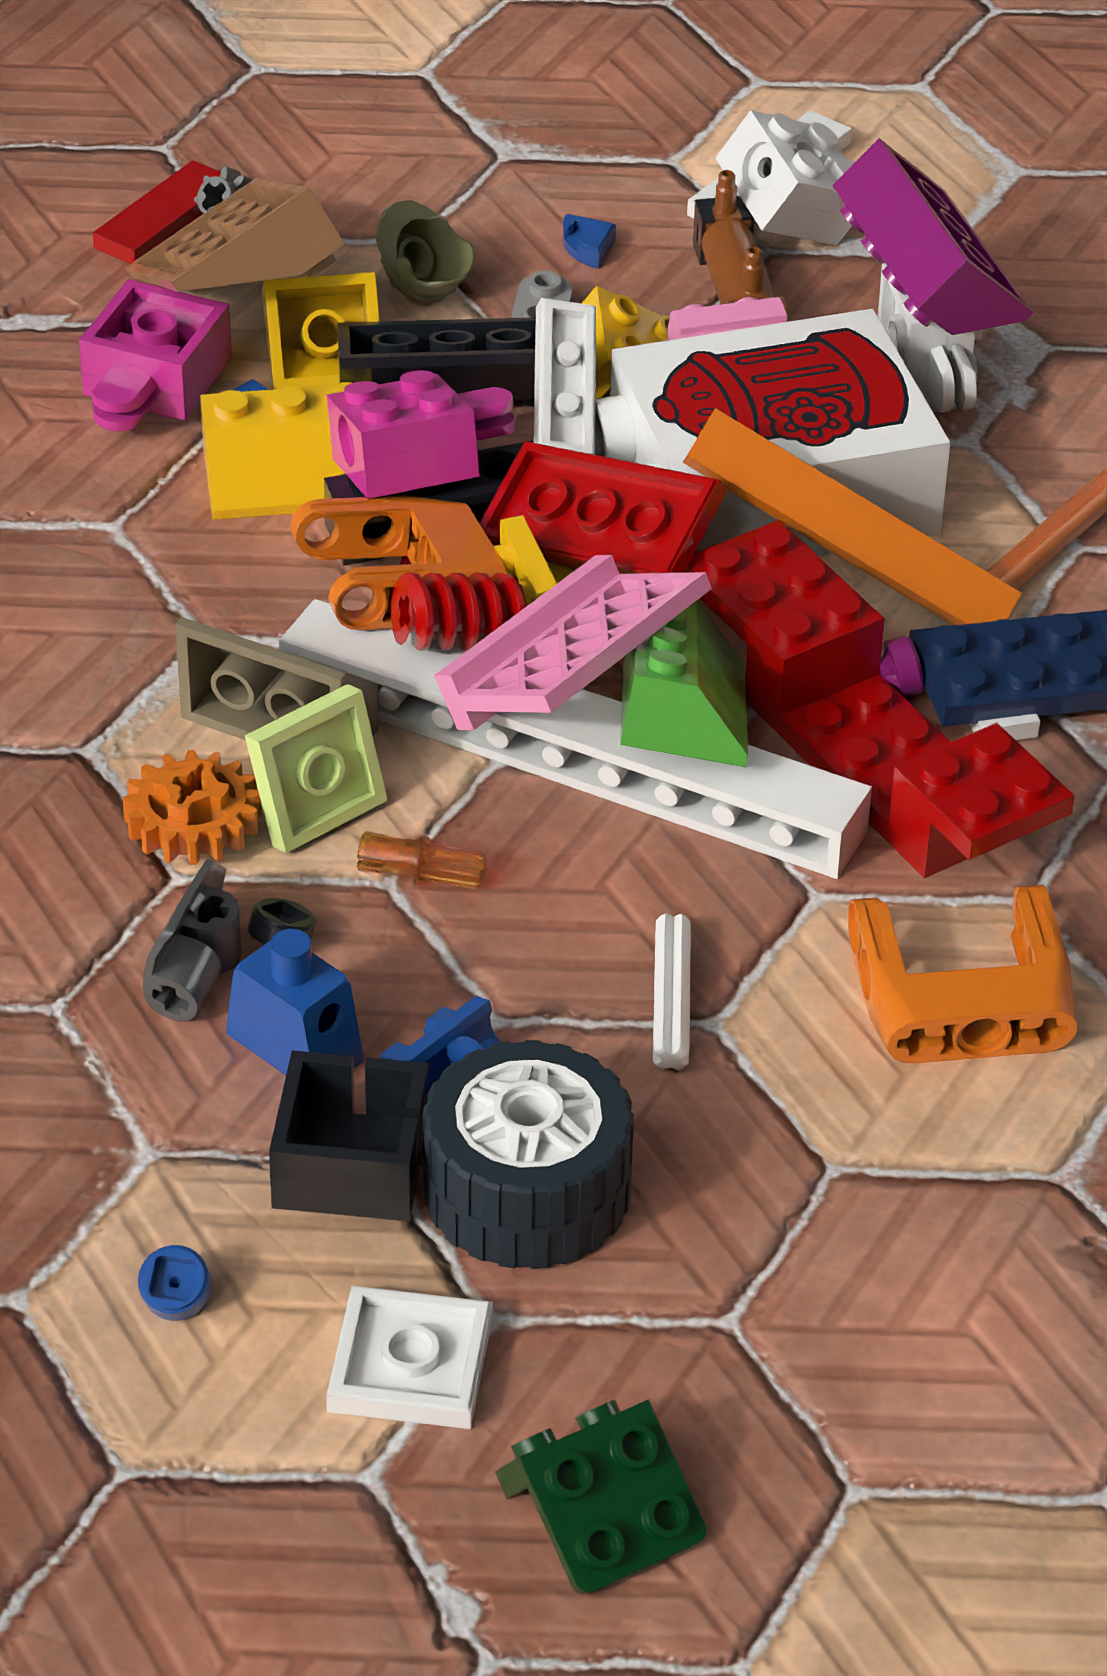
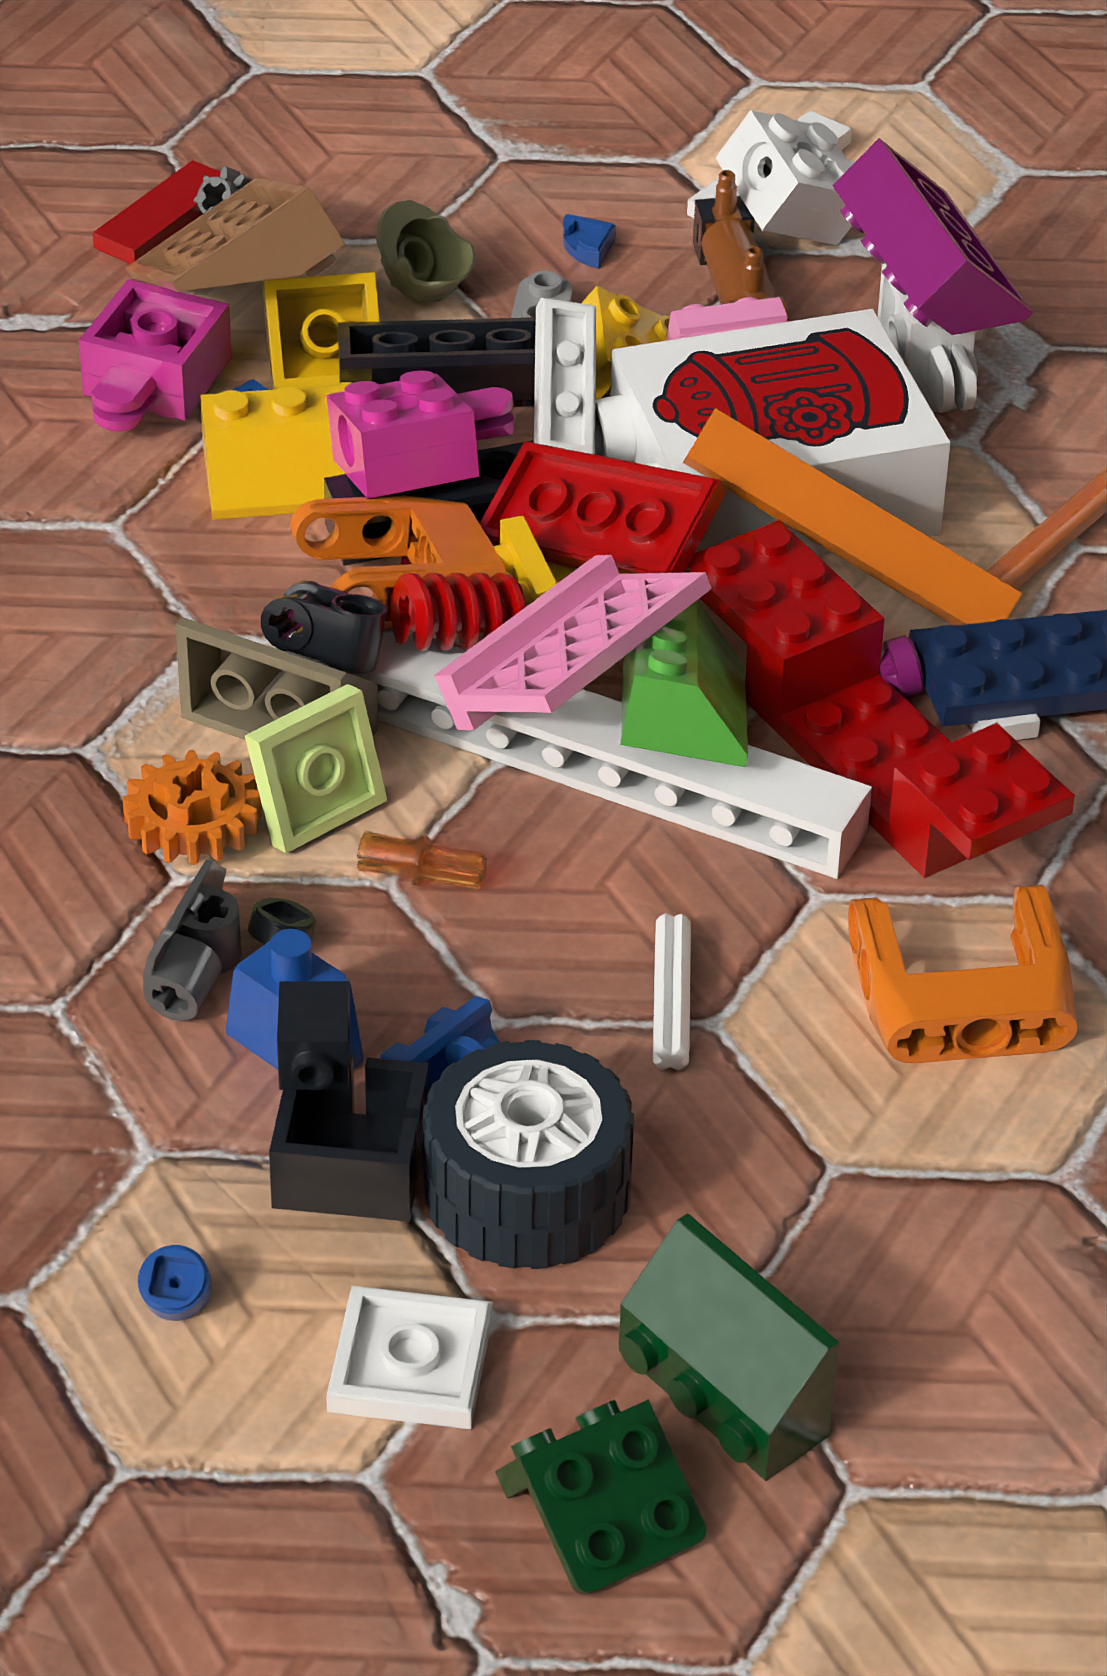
(313, 1035): none -> black brick
(328, 625): none -> black piece
(730, 1350): none -> slope

